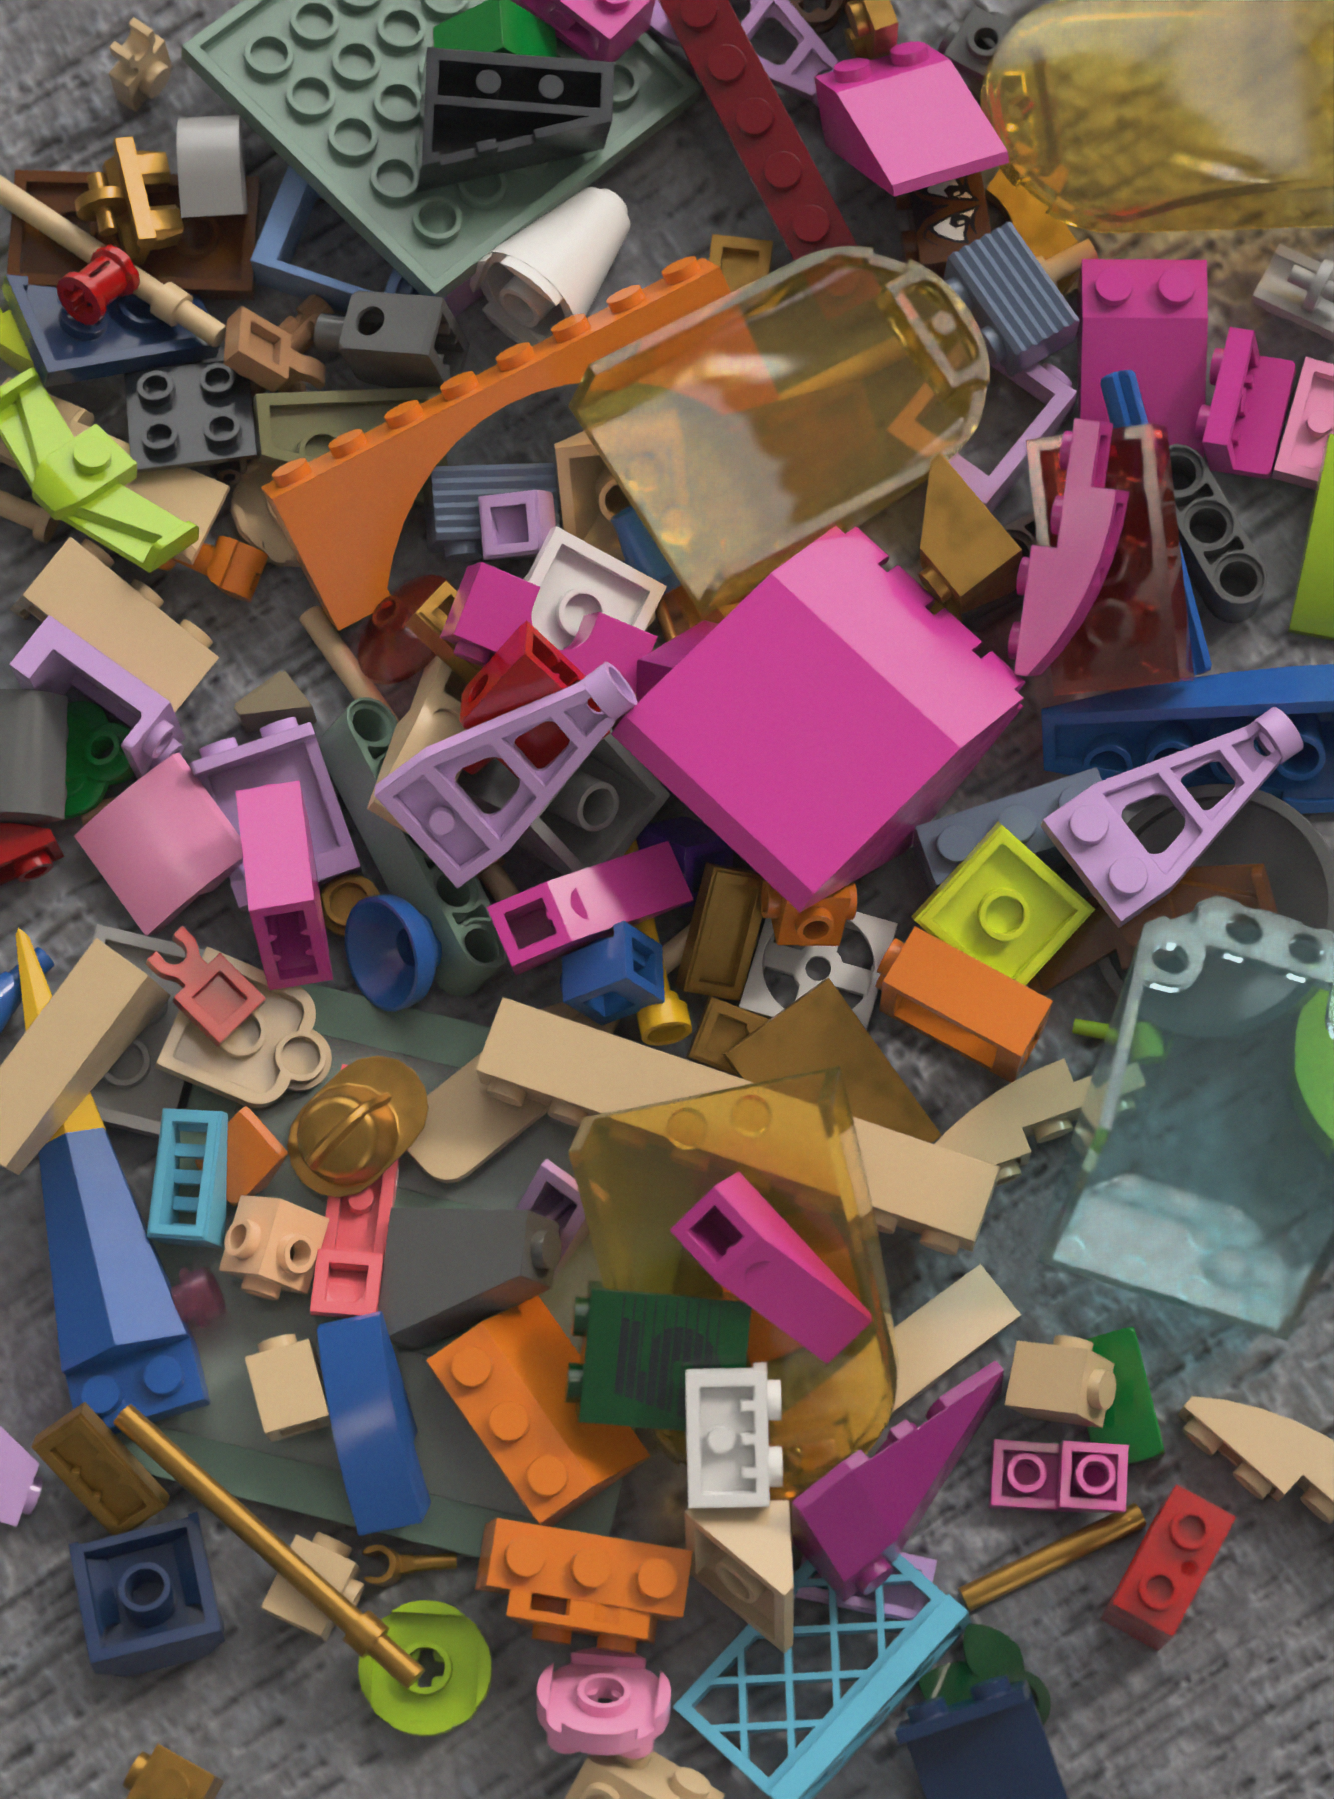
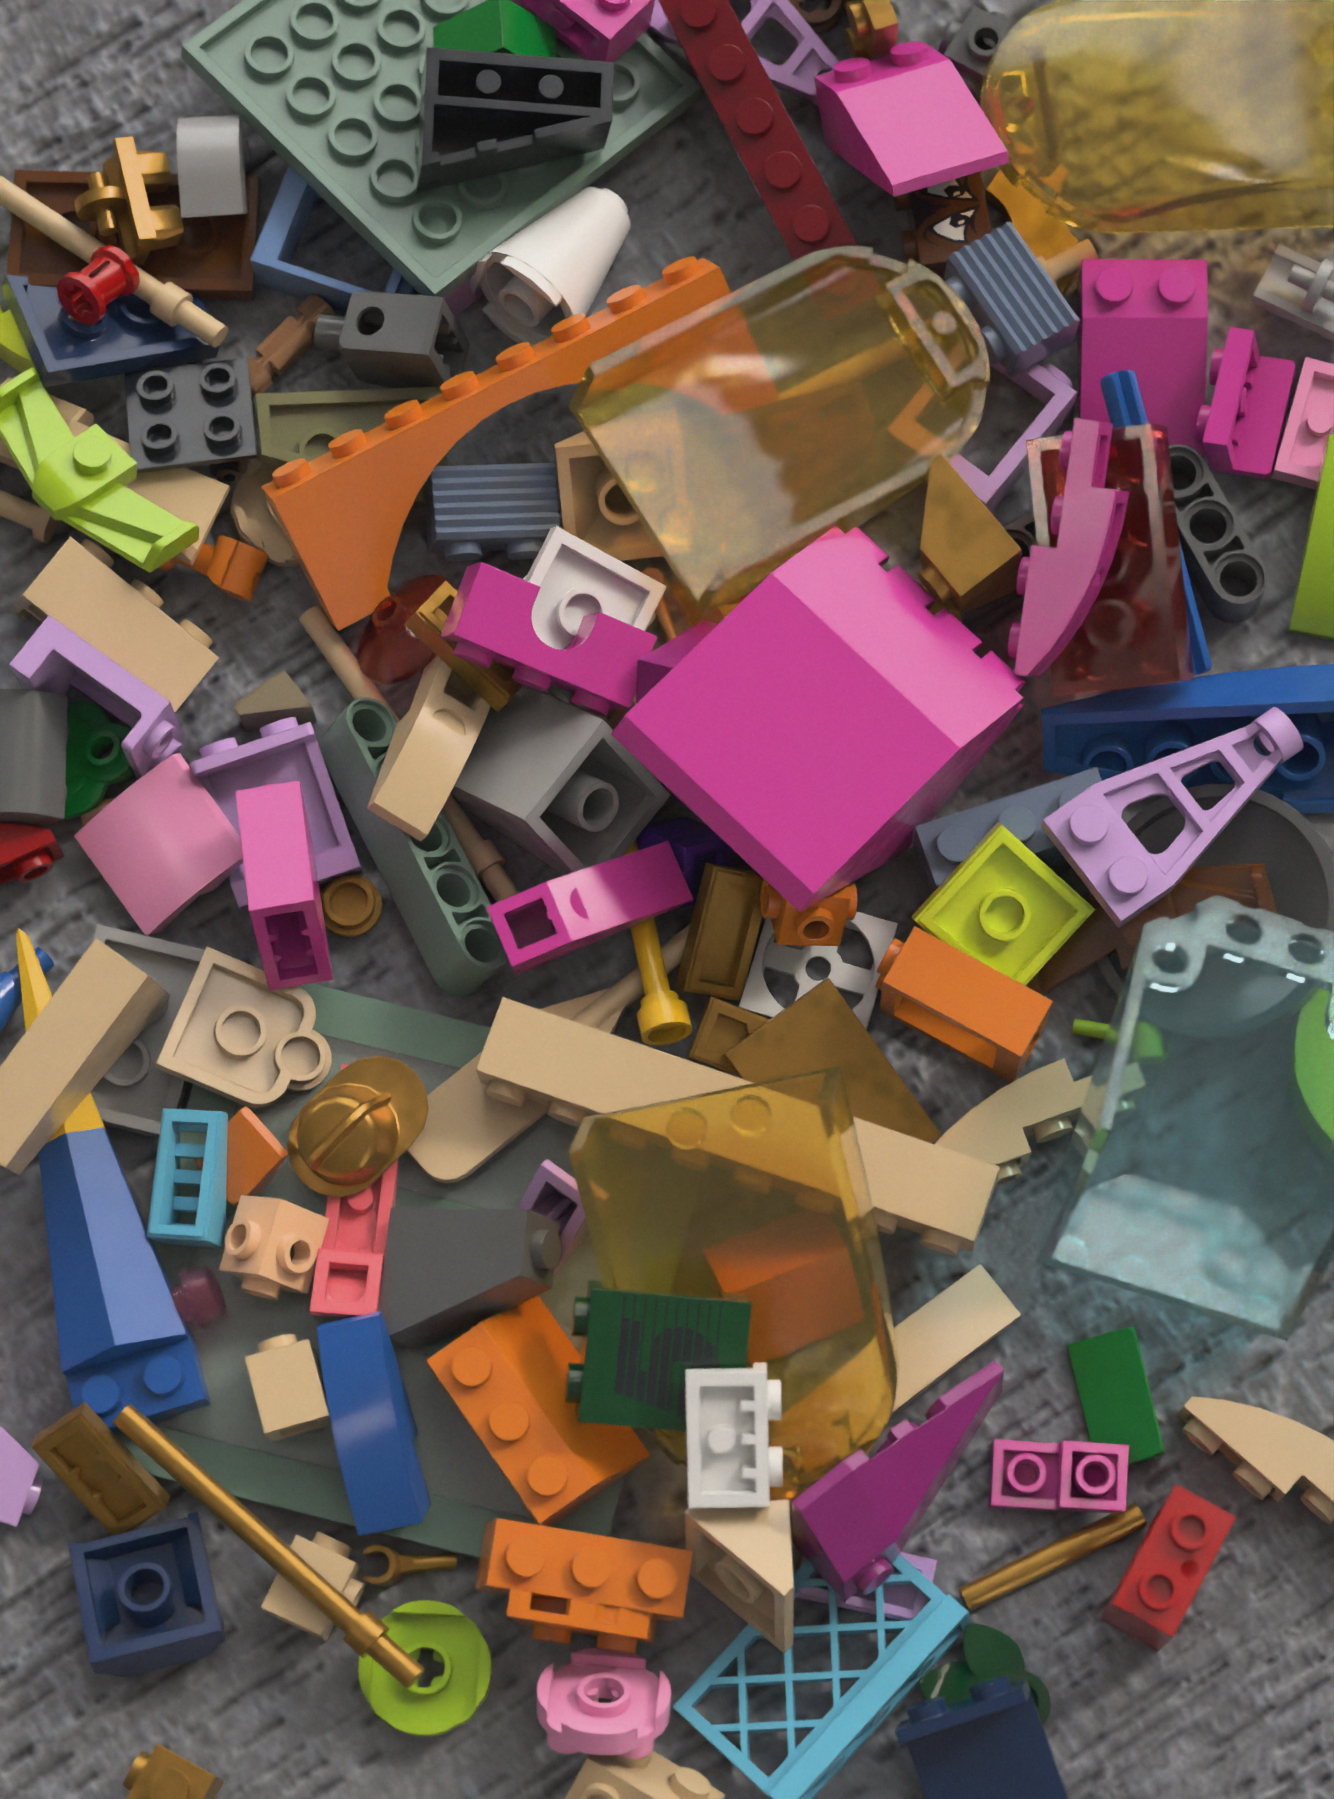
(141, 67): tan plate -> none
(212, 994): plate -> none
(265, 355): medium nougat plate -> none
(382, 955): blue piece -> none
(444, 817): lavender plate -> none
(515, 523): lavender slope -> none
(516, 675): red torso -> none
(614, 975): blue brick -> none
(641, 550): blue cone -> none
(741, 258): pearl gold plate -> none
(771, 1267): dark pink slope -> none
(1061, 1382): tan brick -> none

